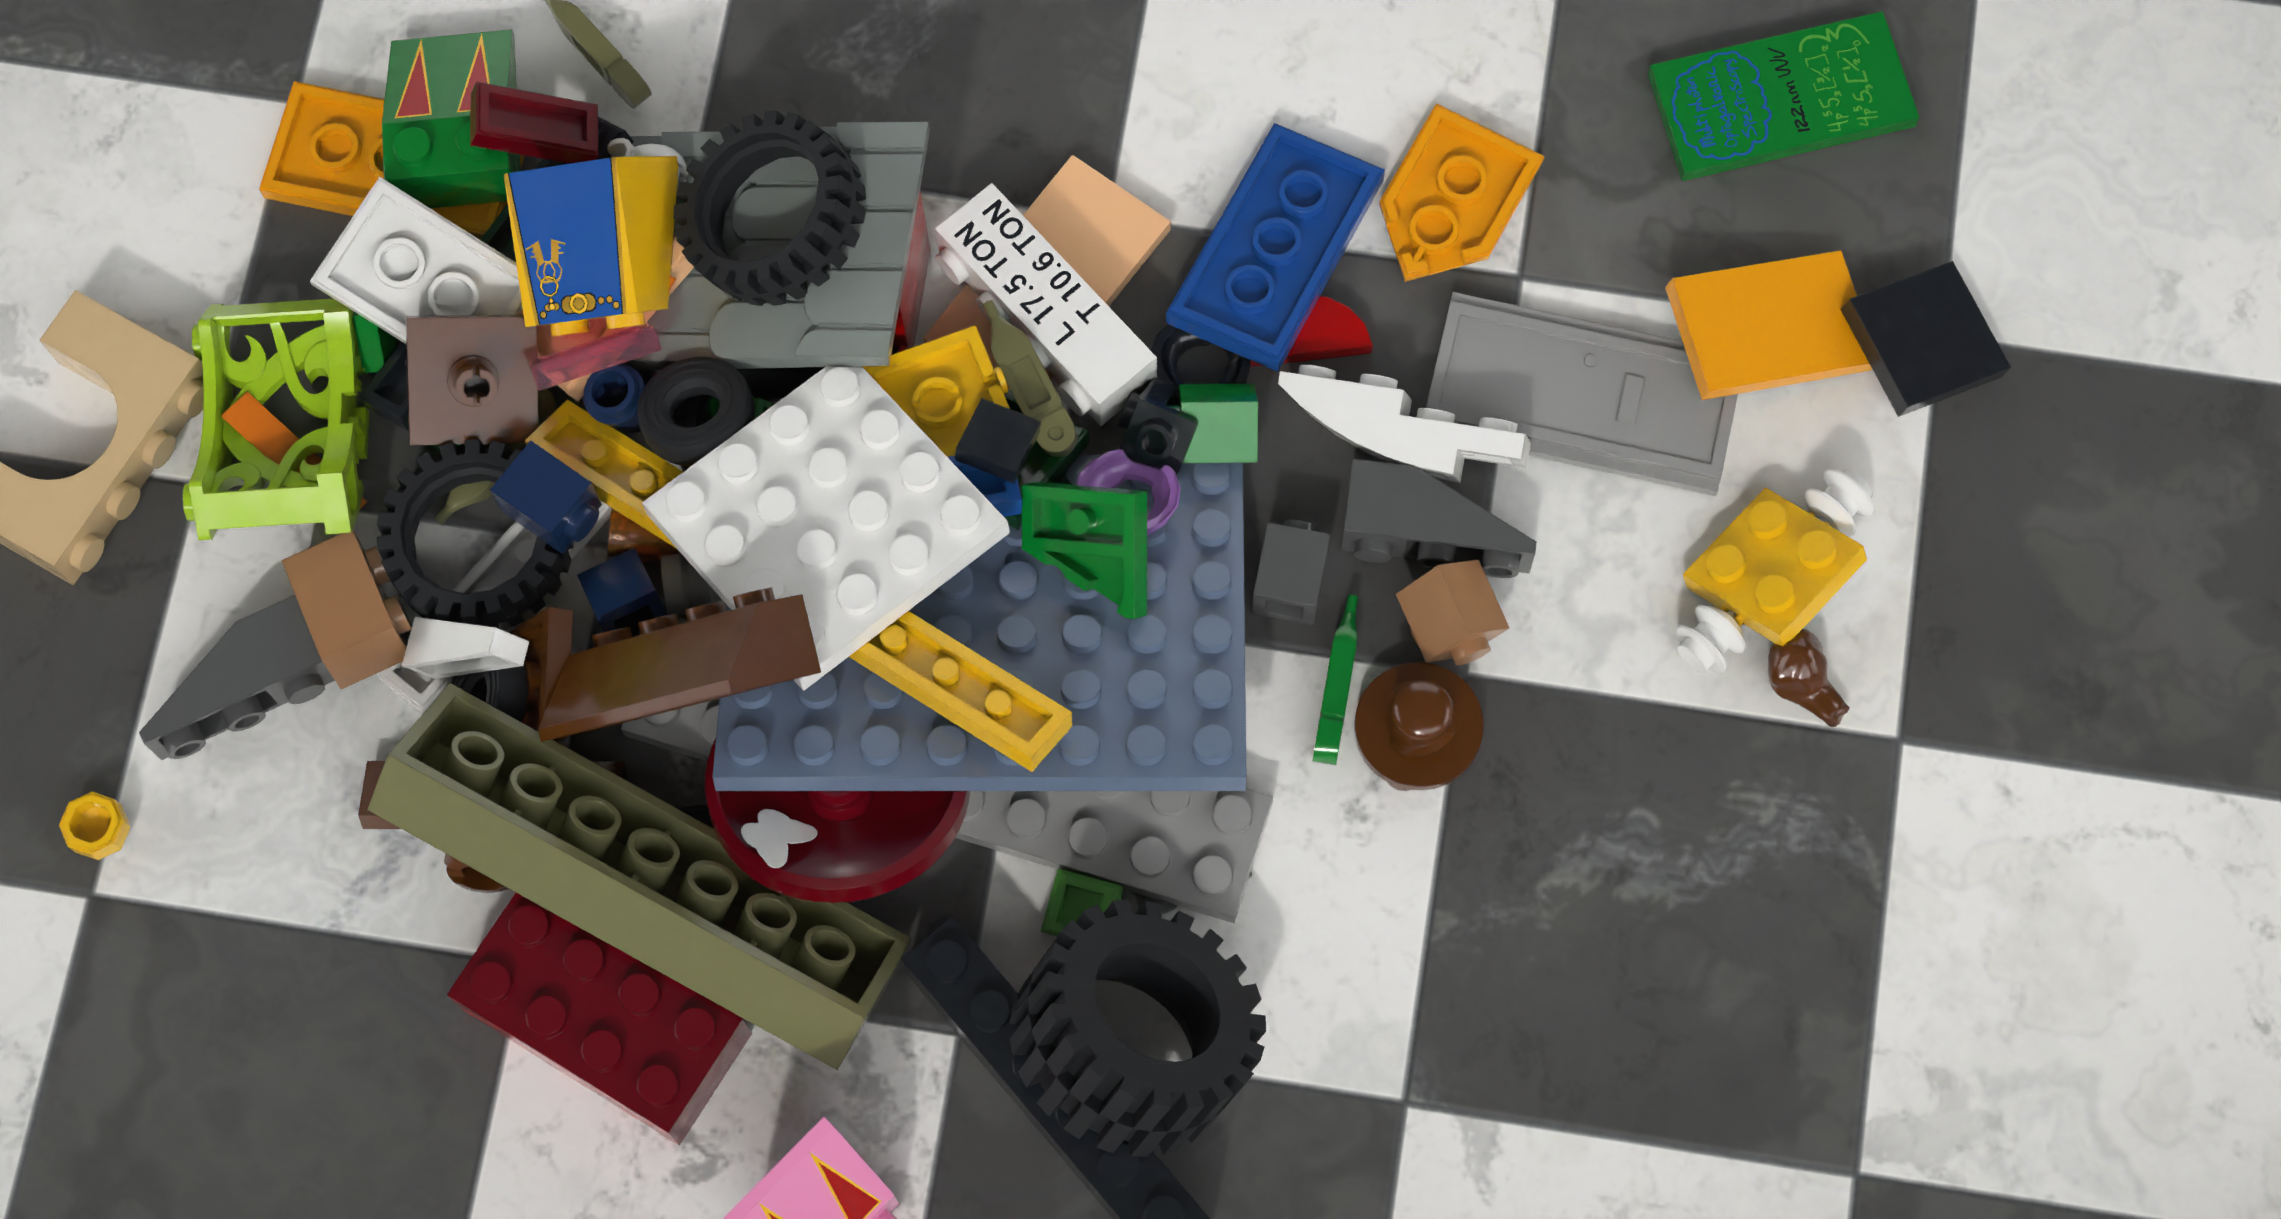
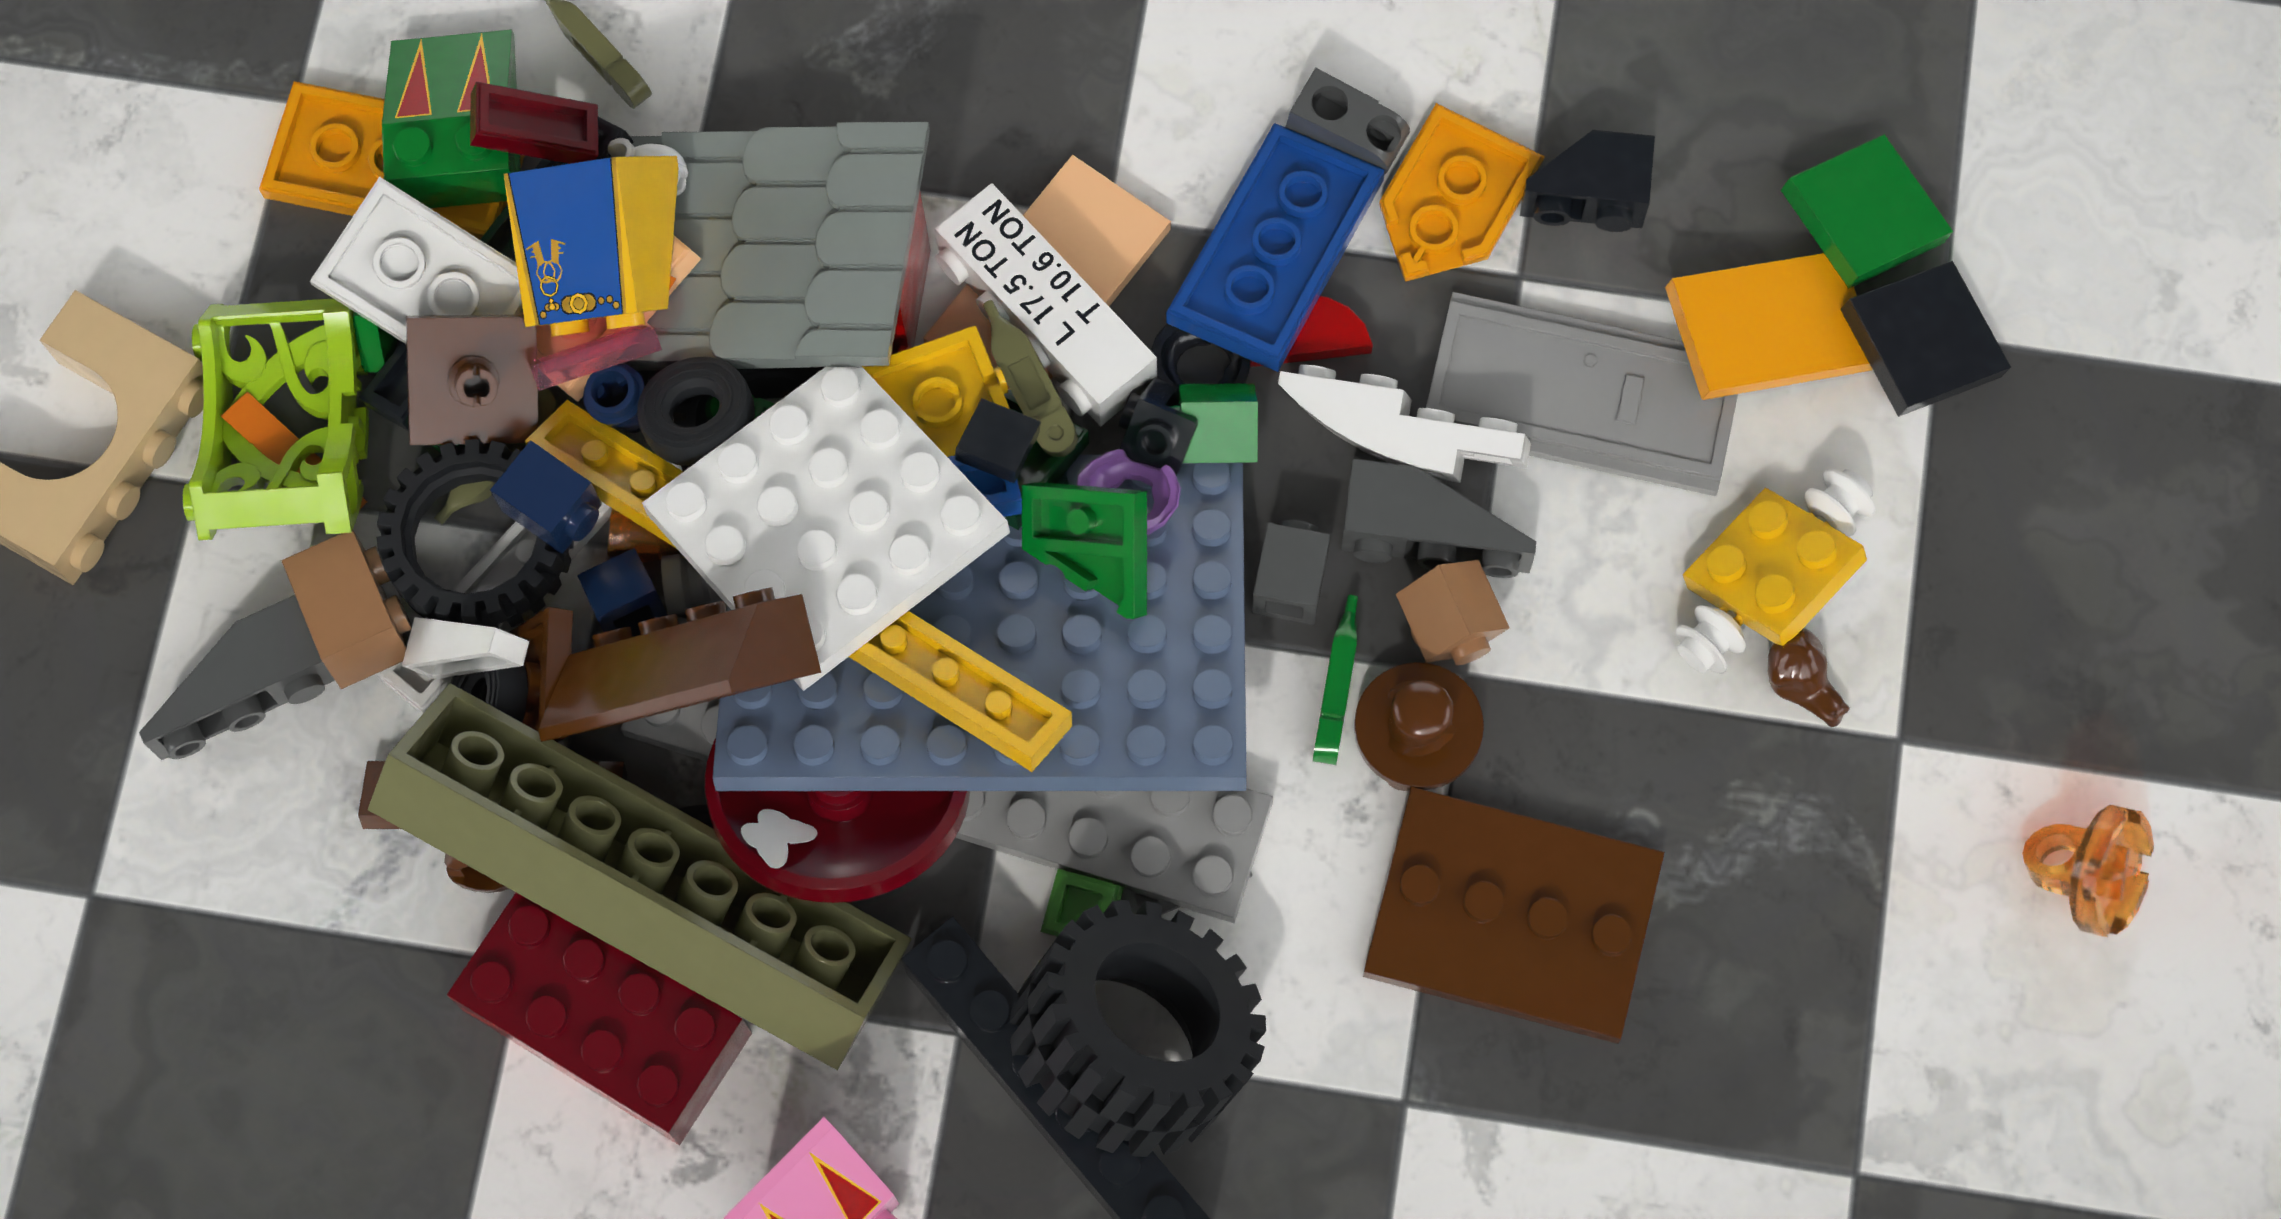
(94, 825): yellow tile -> none
(729, 168): black tyre -> none
(1348, 120): none -> dark grey leg
(1514, 915): none -> reddish brown plate
(1594, 181): none -> black slope
(1782, 96): green tile -> none
(1866, 211): none -> green tile
(2103, 871): none -> clear orange tile

